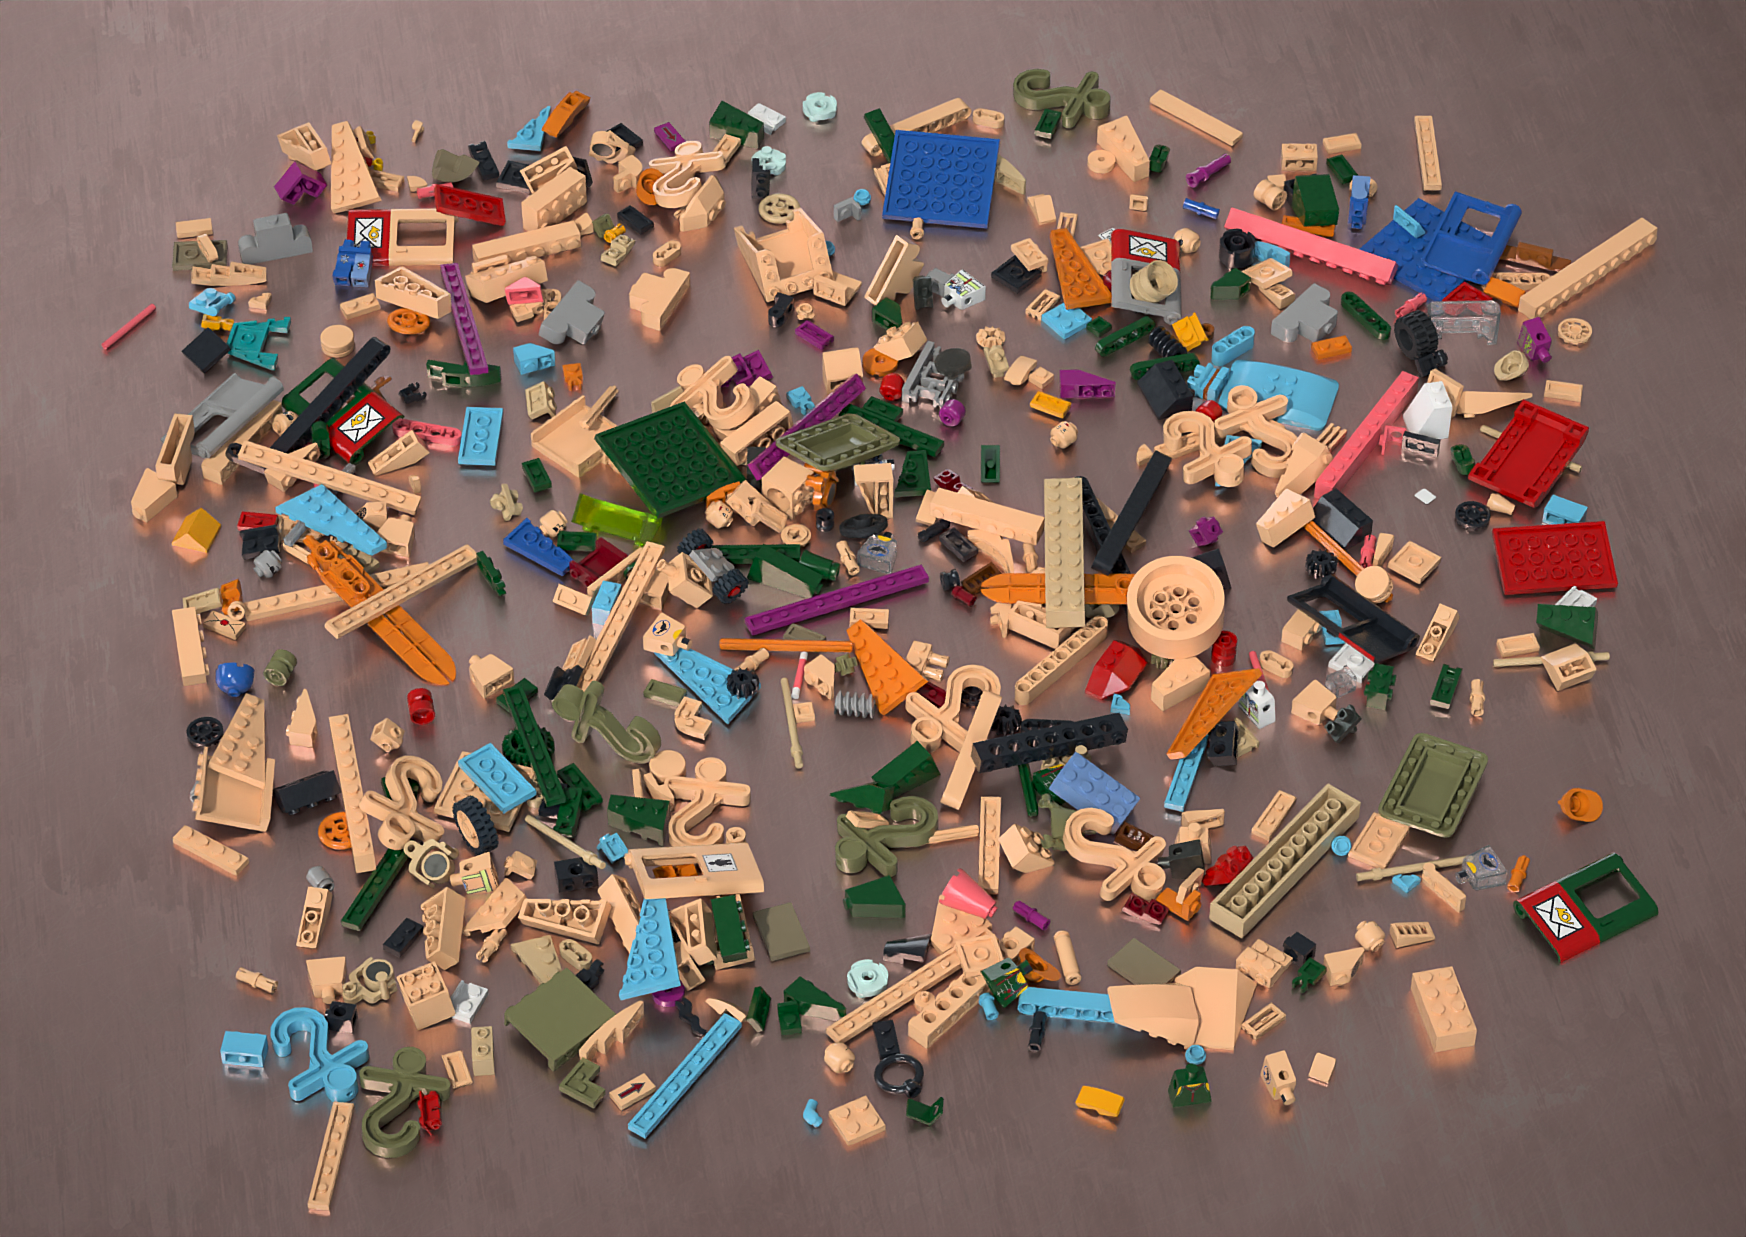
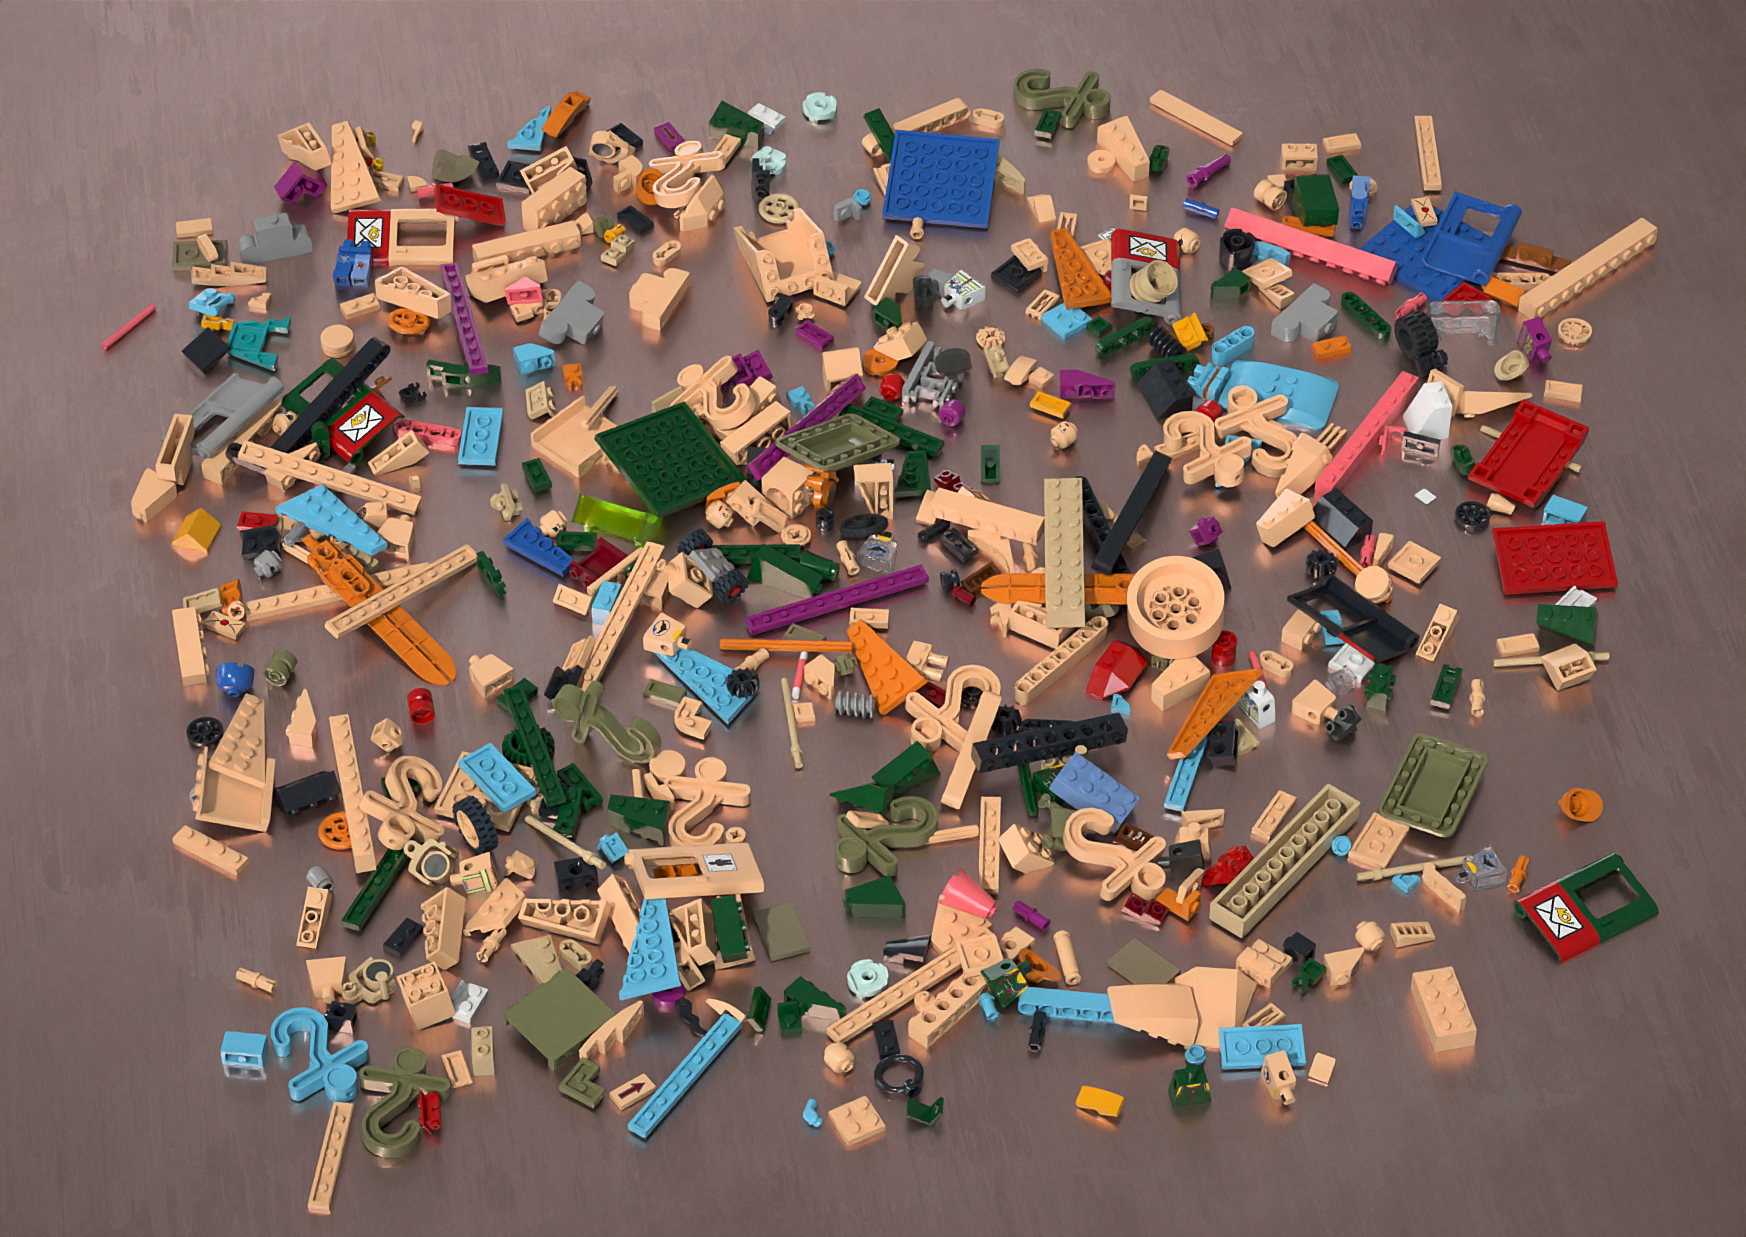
(1249, 1045): none -> medium azure plate
(1424, 211): none -> light nougat tile

